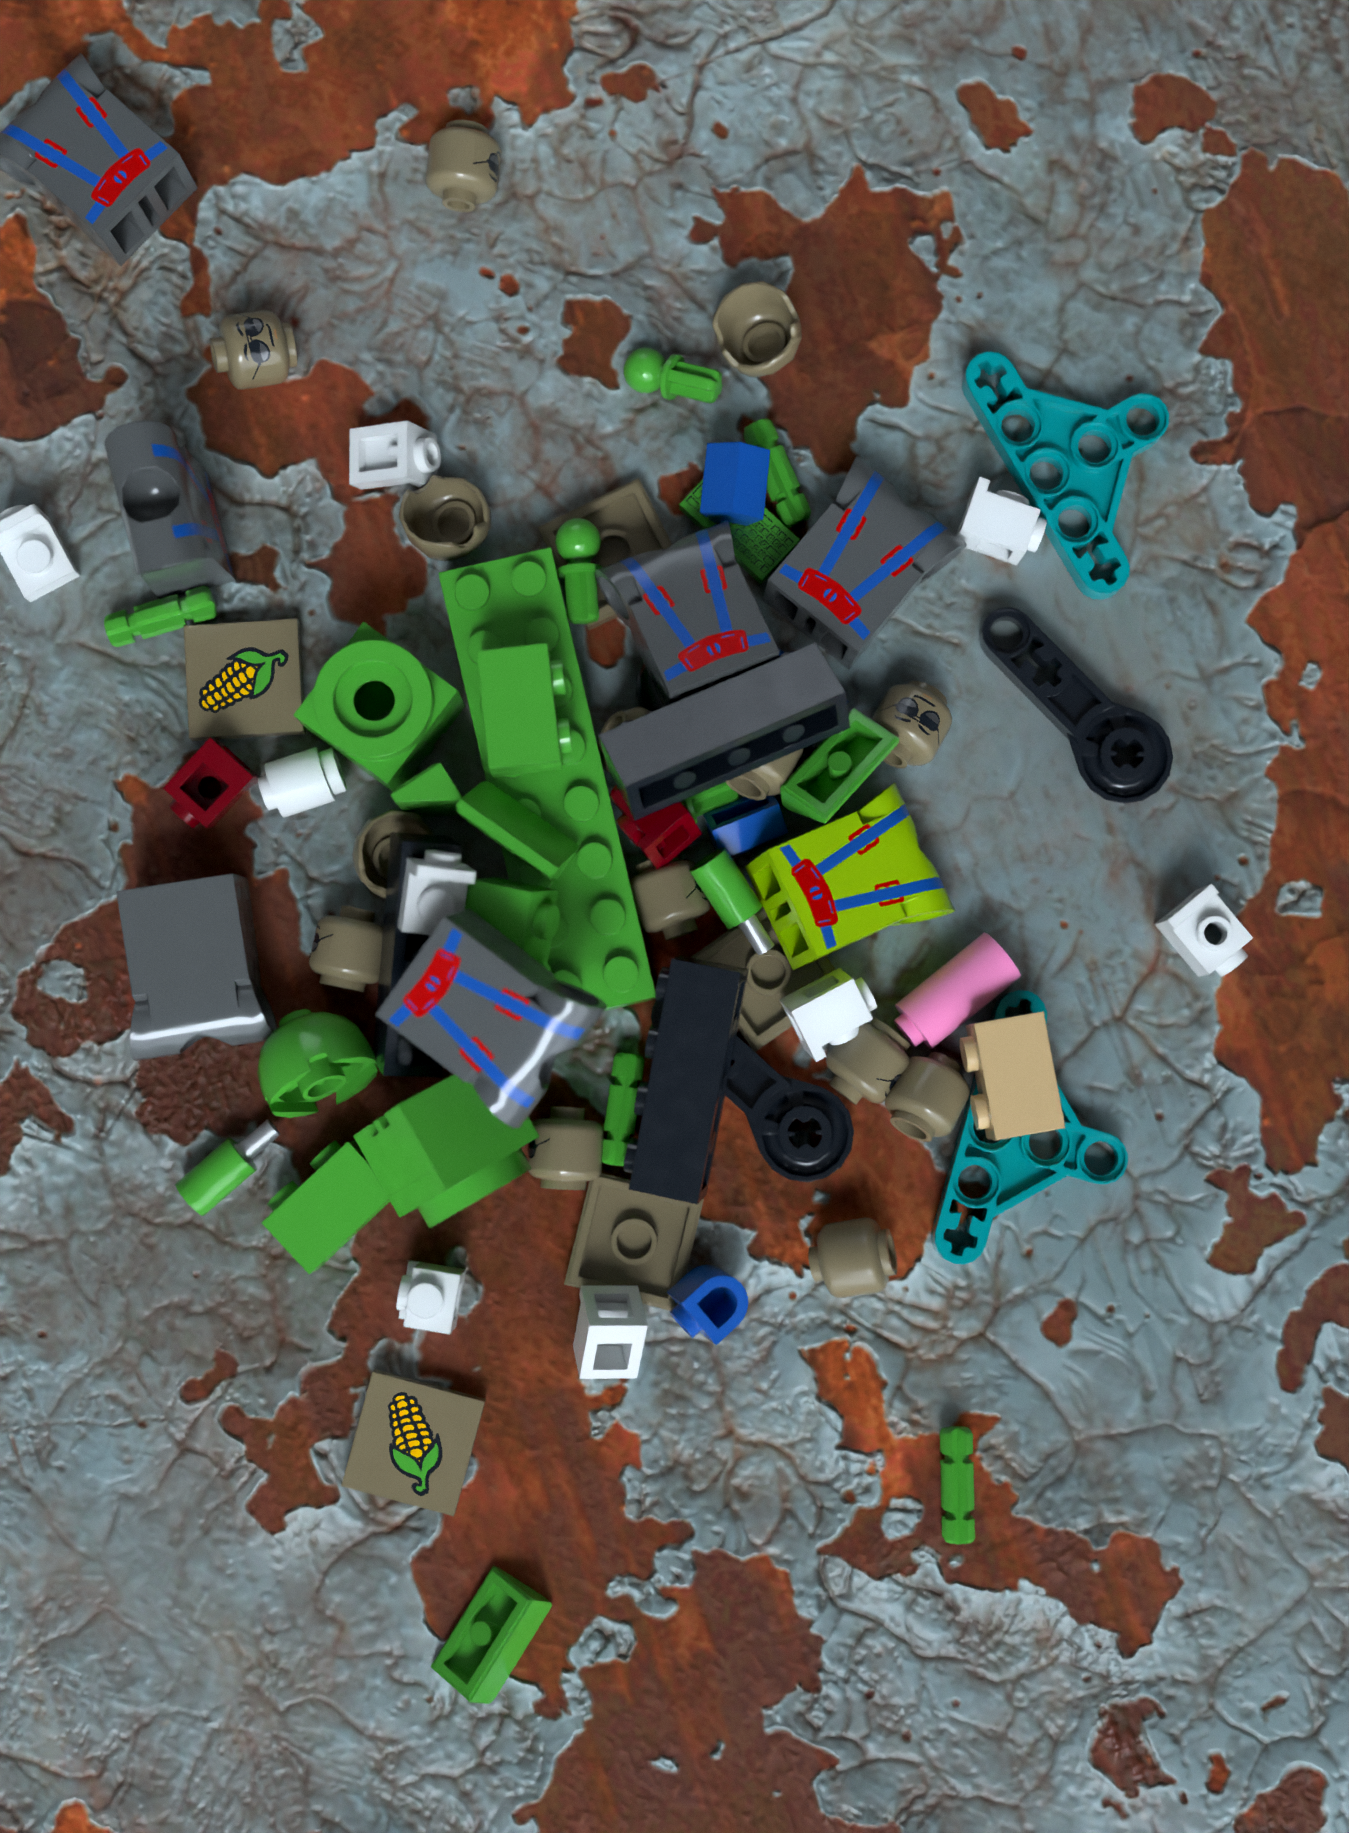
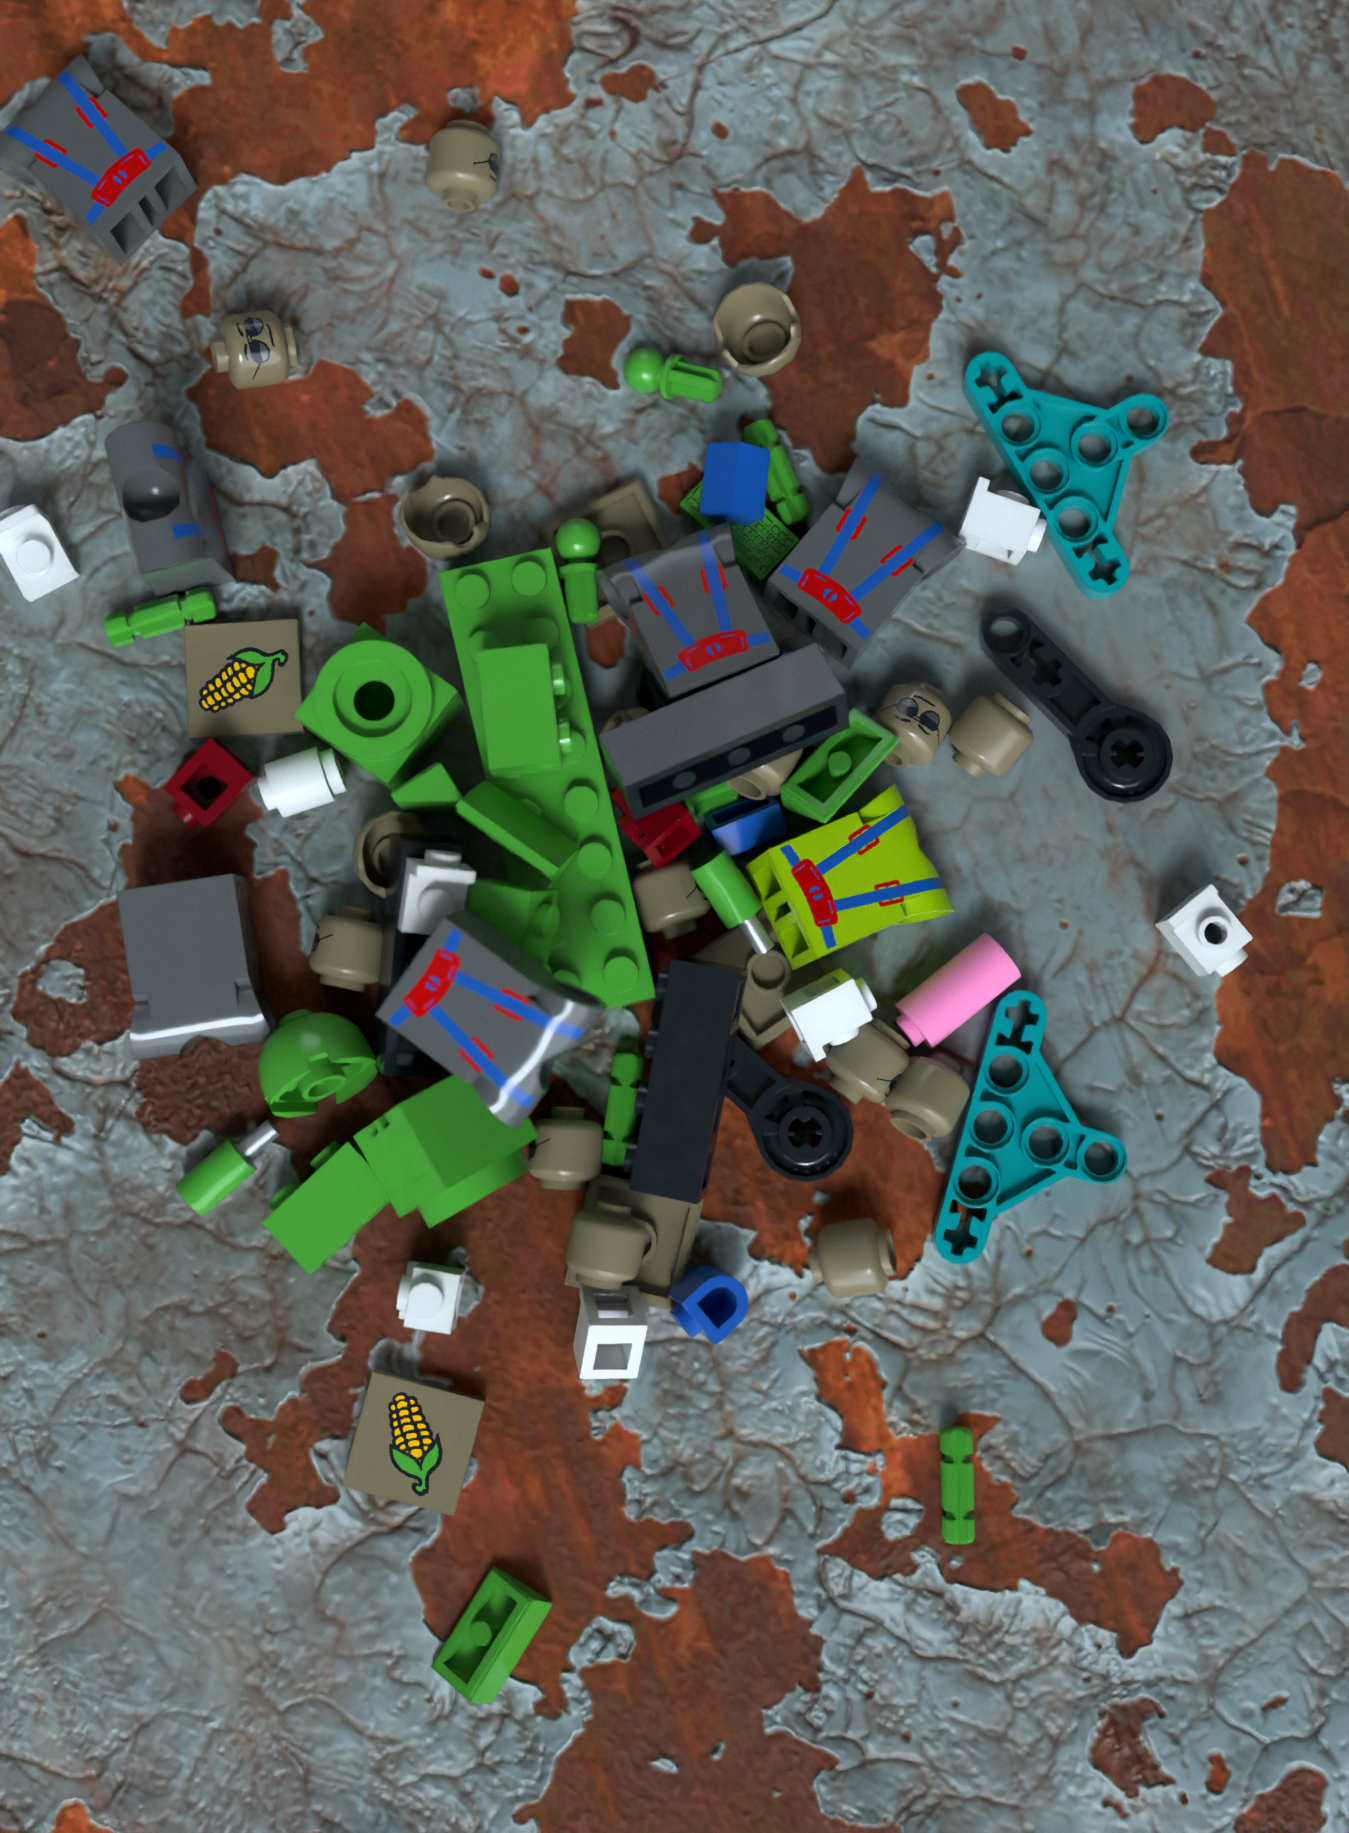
(392, 455): white bracket -> none
(605, 1245): none -> dark tan head
(990, 735): none -> dark tan head
(1012, 1076): tan brick -> none

